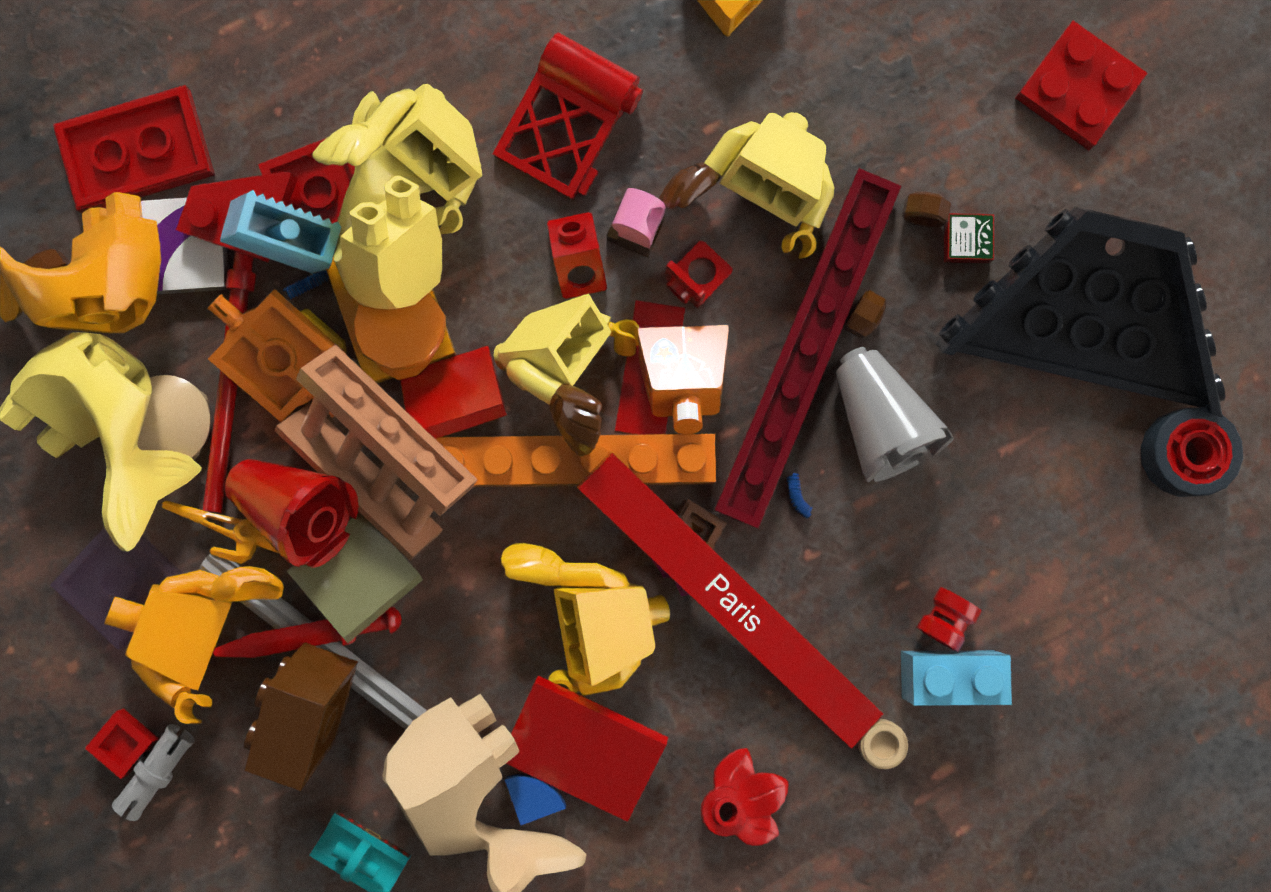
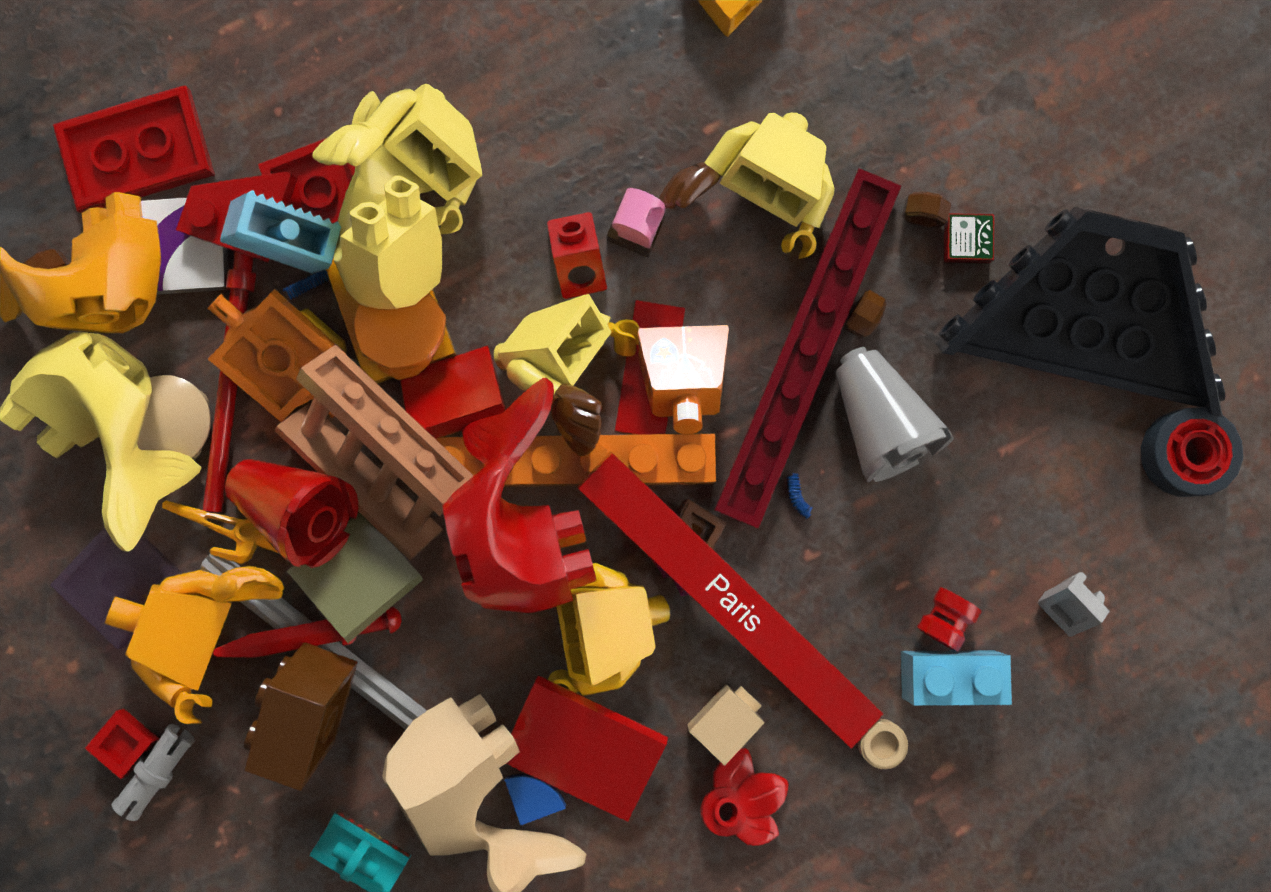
(505, 550): none -> red hips
(585, 82): red piece -> none
(687, 289): red bracket -> none
(727, 722): none -> tan brick
(1074, 605): none -> light grey tile
(1081, 85): red plate -> none

